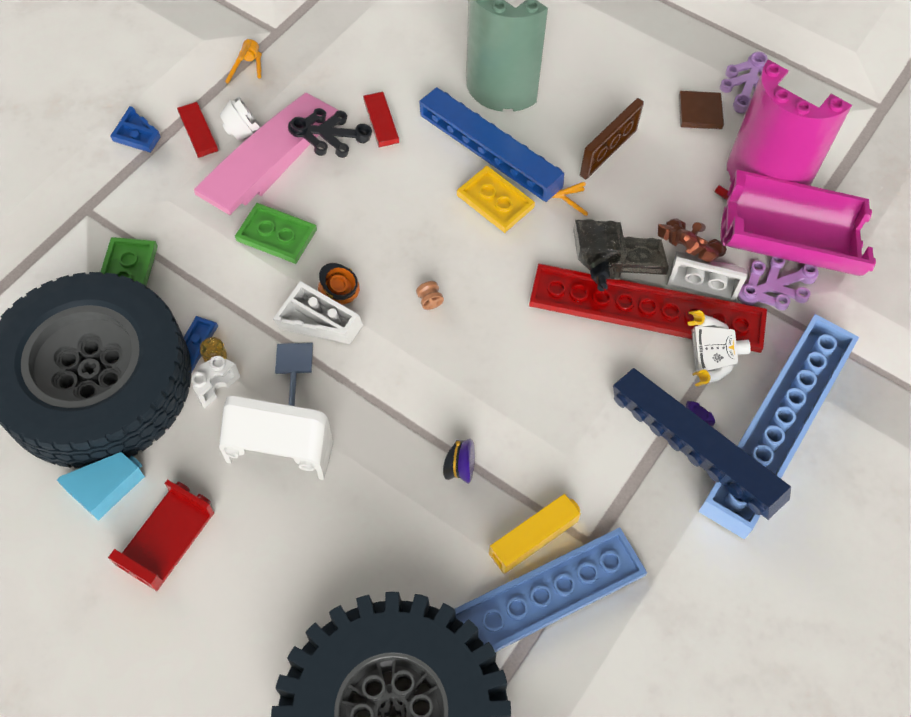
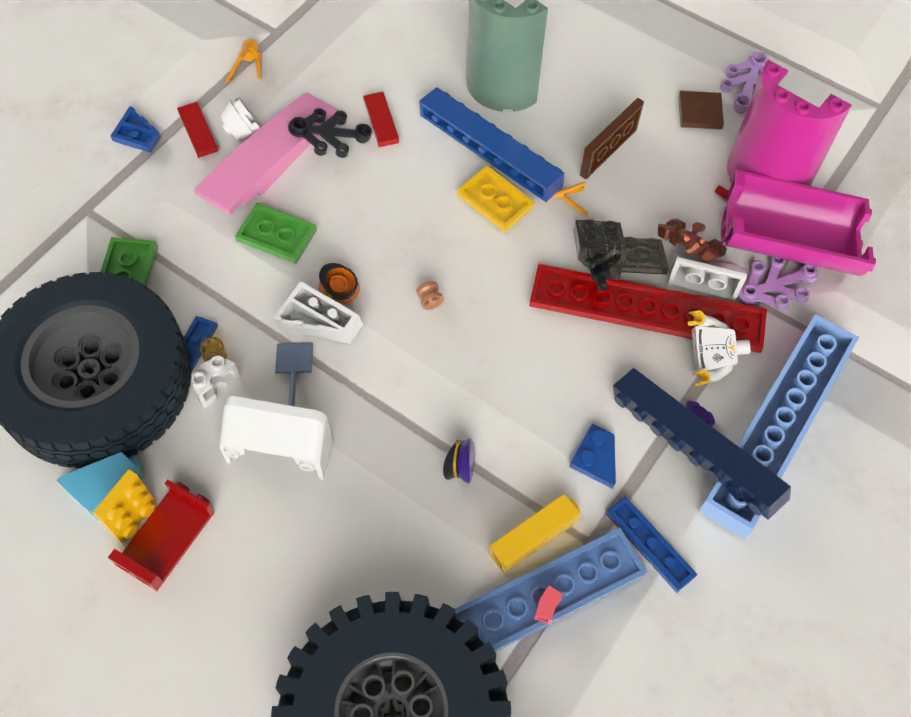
(125, 507): none -> yellow plate
(548, 604): none -> coral piece
(597, 456): none -> blue wing
(651, 544): none -> blue tile

